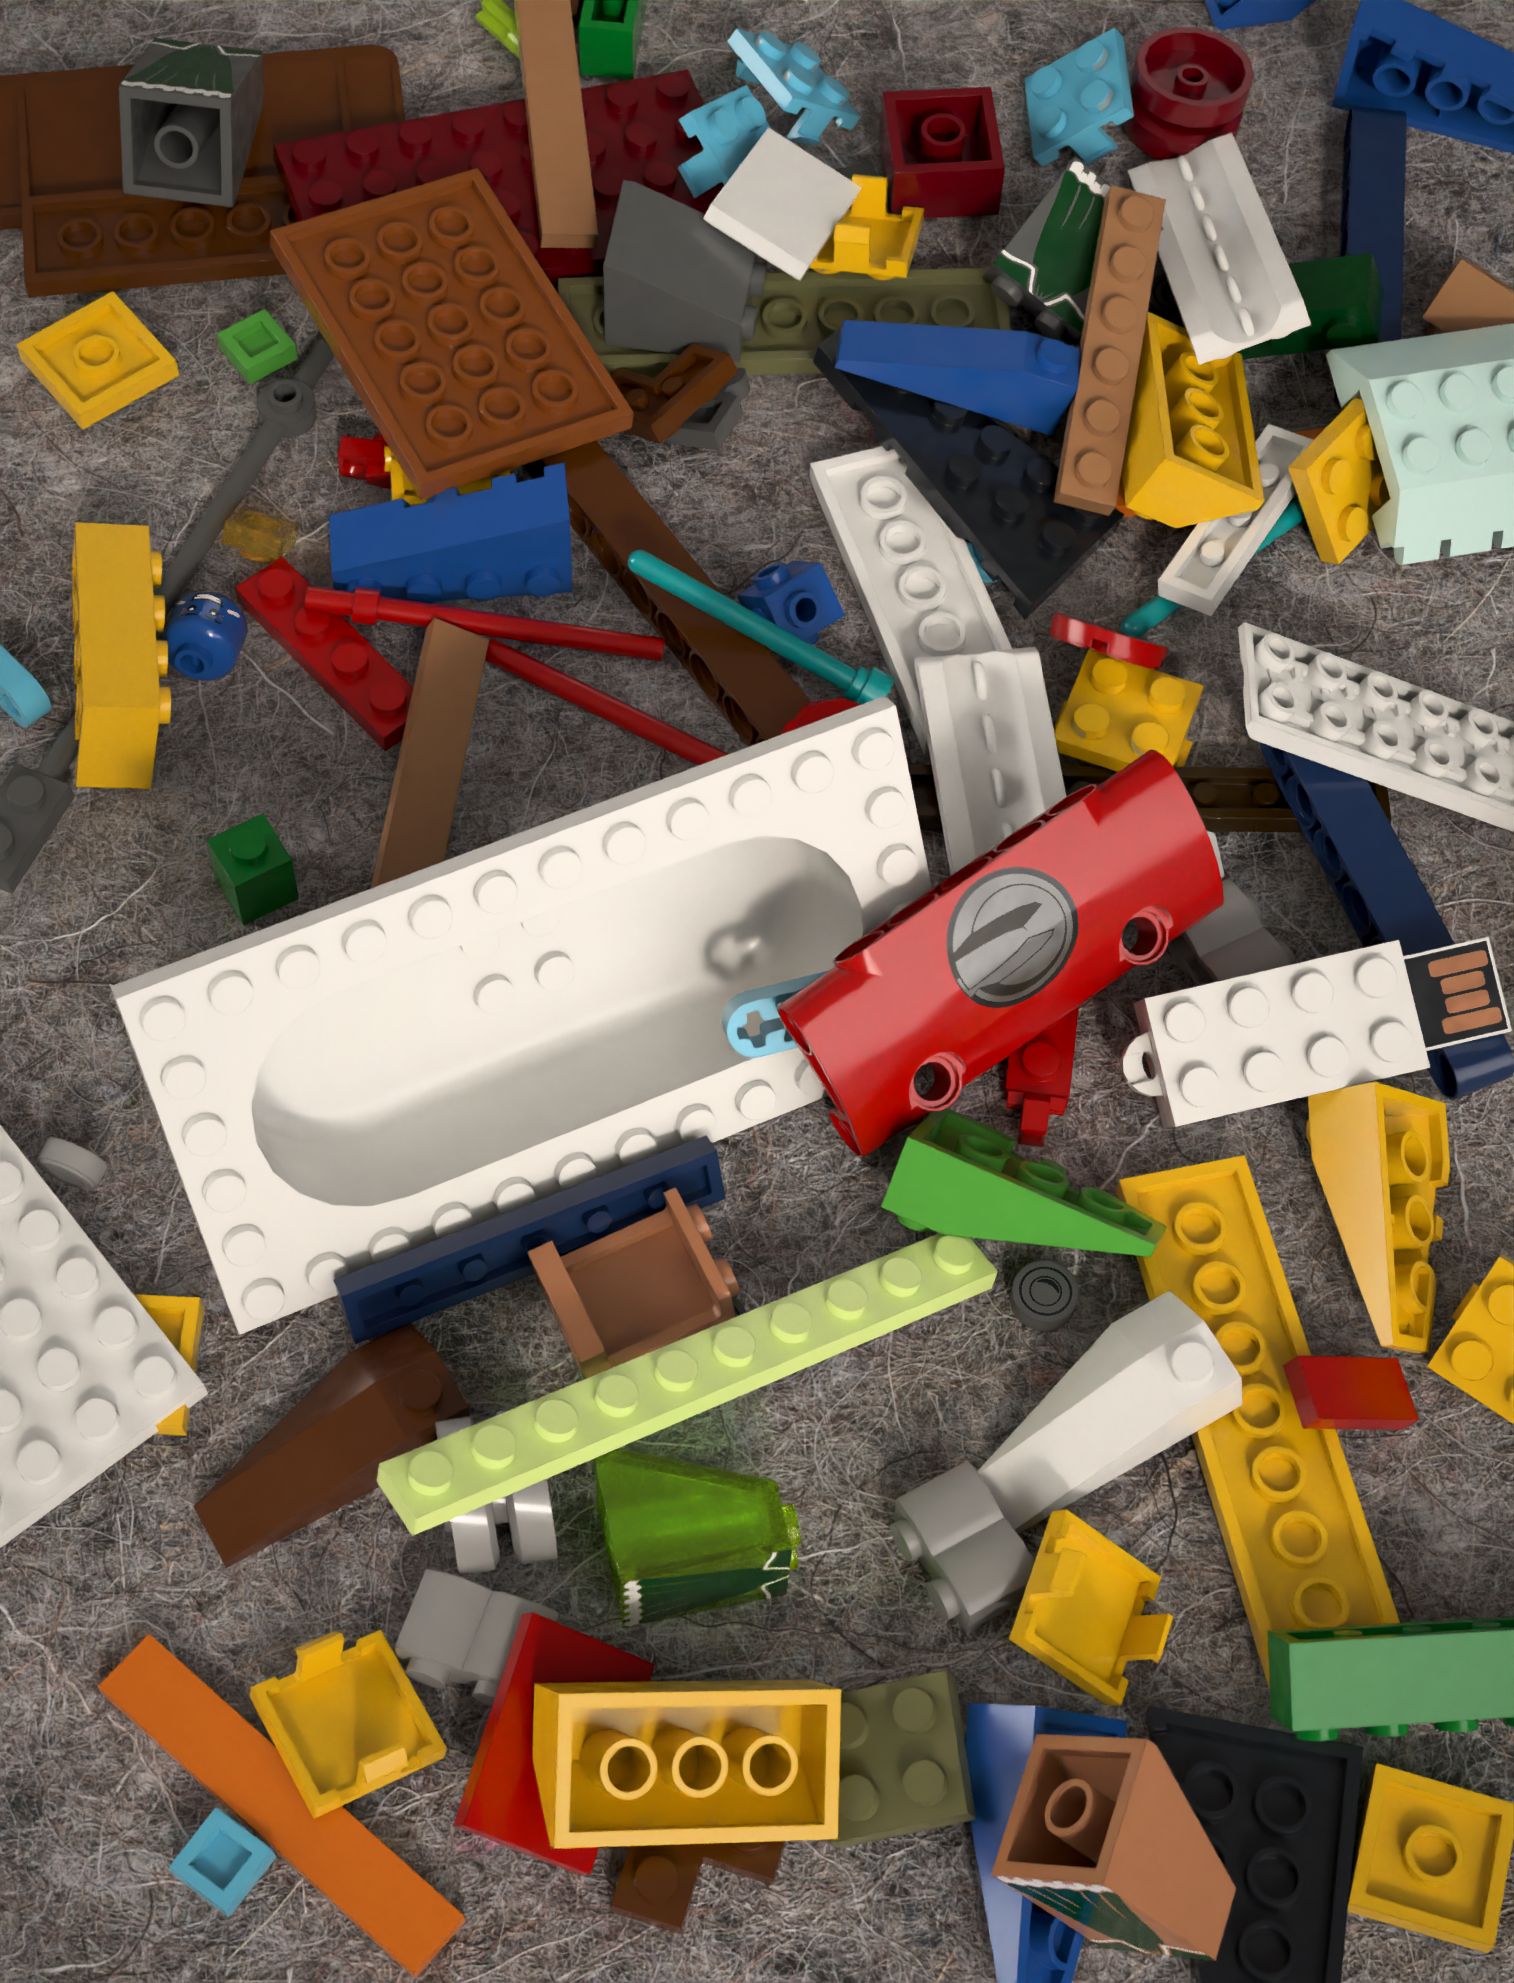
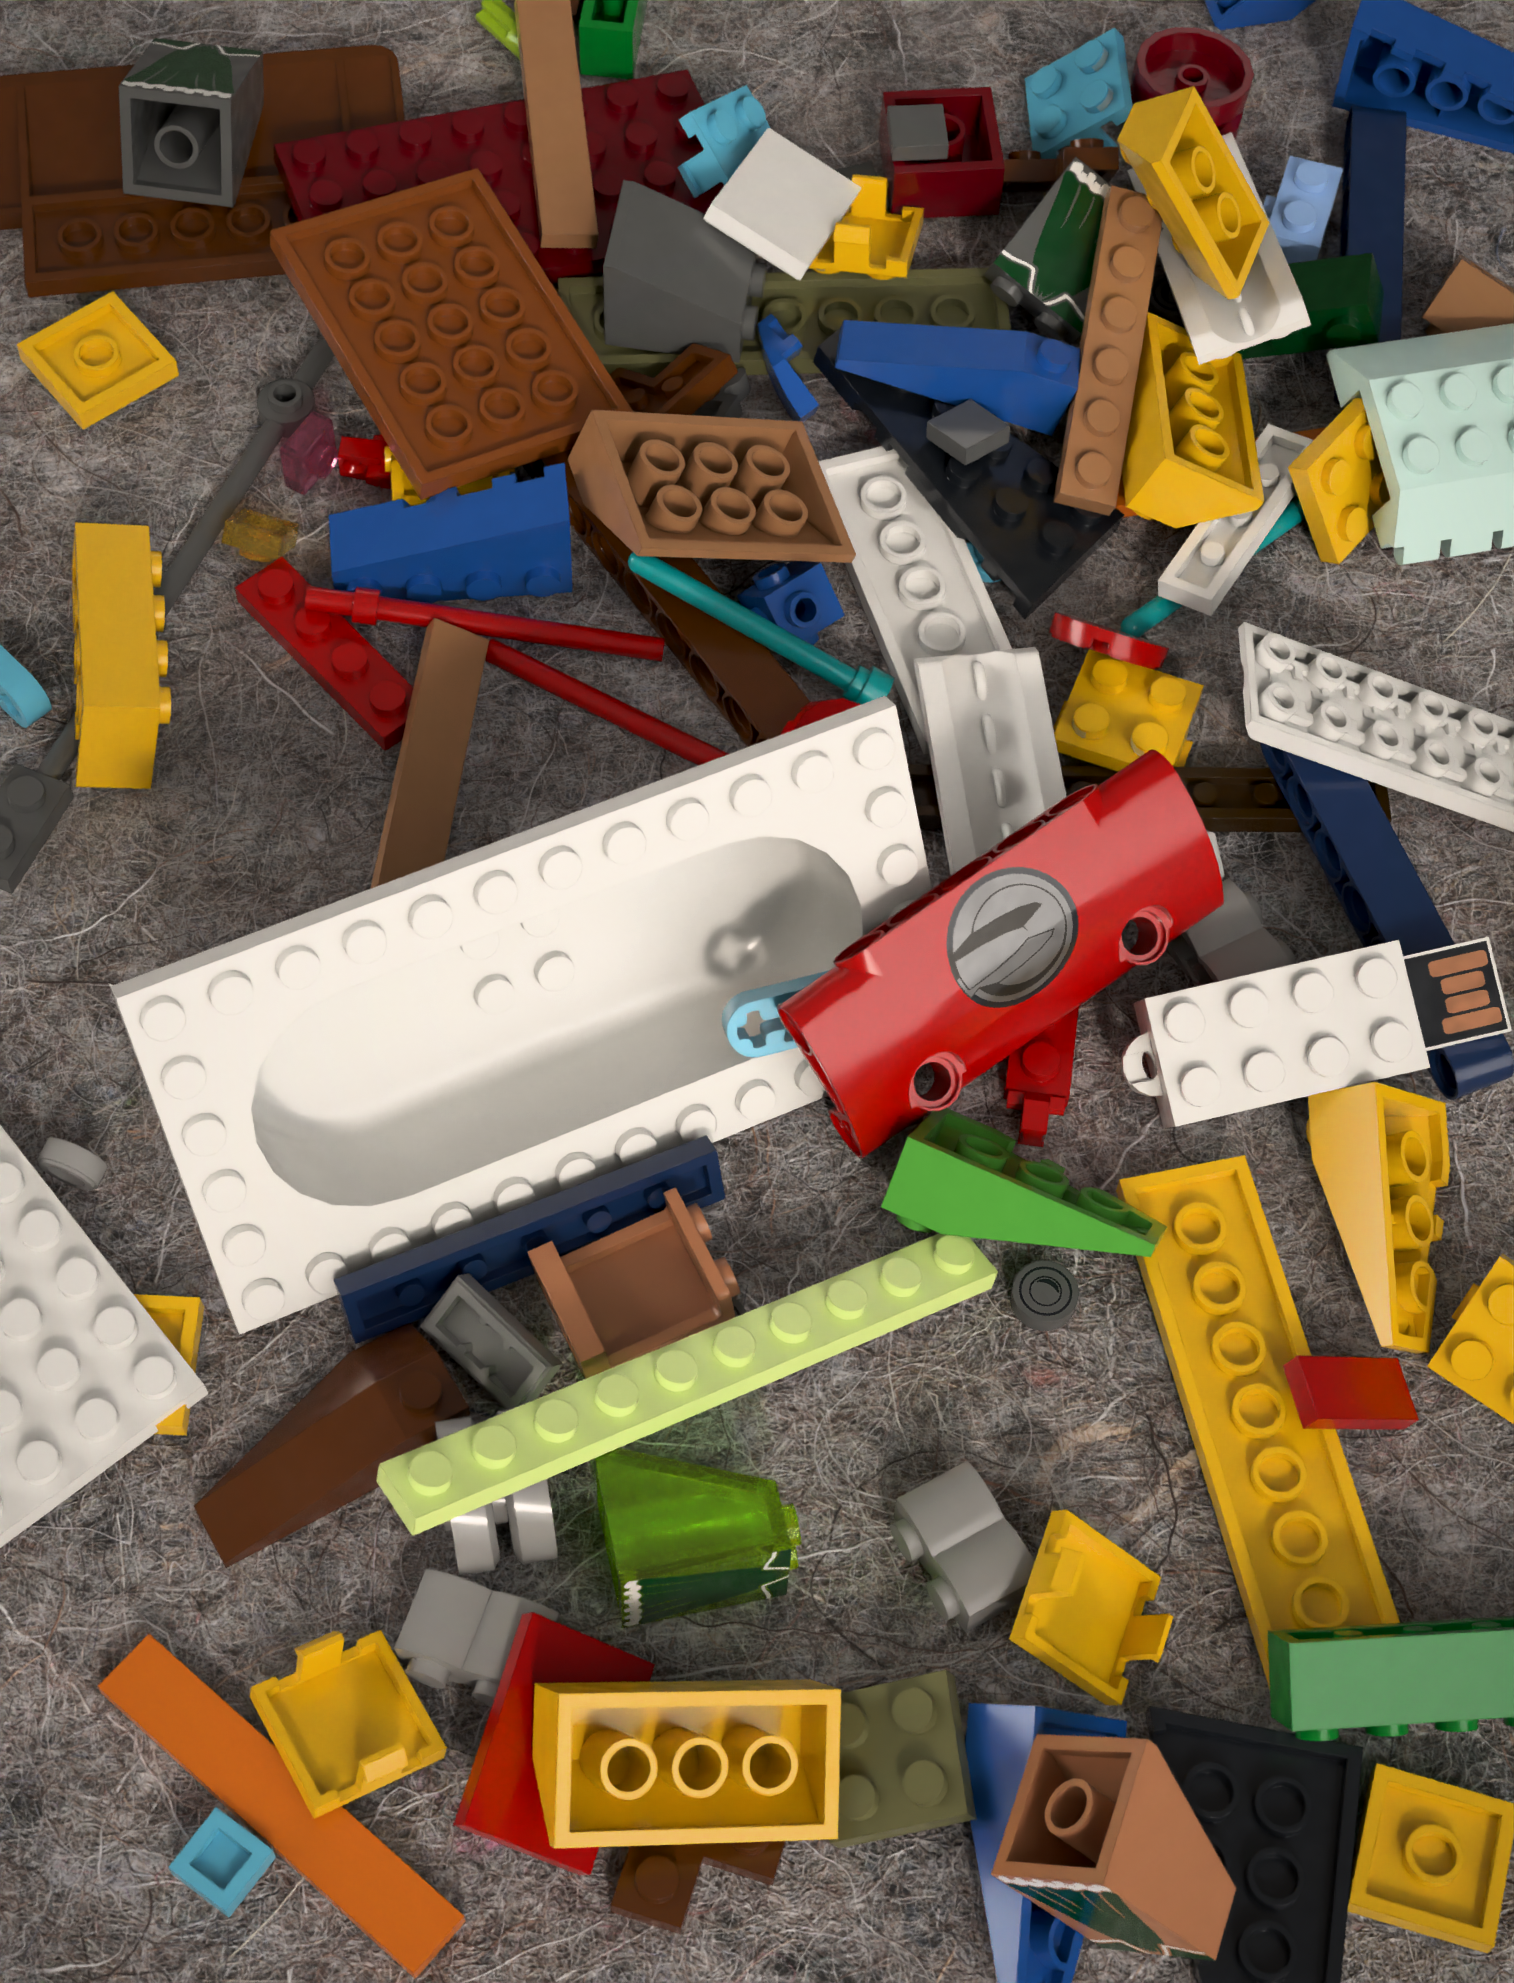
(205, 632): blue head -> none
(253, 869): green brick -> none
(257, 346): bright green plate -> none
(309, 453): none -> clear pink plate
(490, 1343): none -> light grey plate
(708, 487): none -> medium nougat slope
(777, 351): none -> blue slope
(794, 82): medium azure piece -> none
(917, 132): none -> dark grey tile
(968, 432): none -> dark grey tile
(1030, 173): none -> reddish brown plate
(1120, 1404): white wedge -> none
(1195, 187): none -> yellow slope
(1303, 207): none -> light blue brick

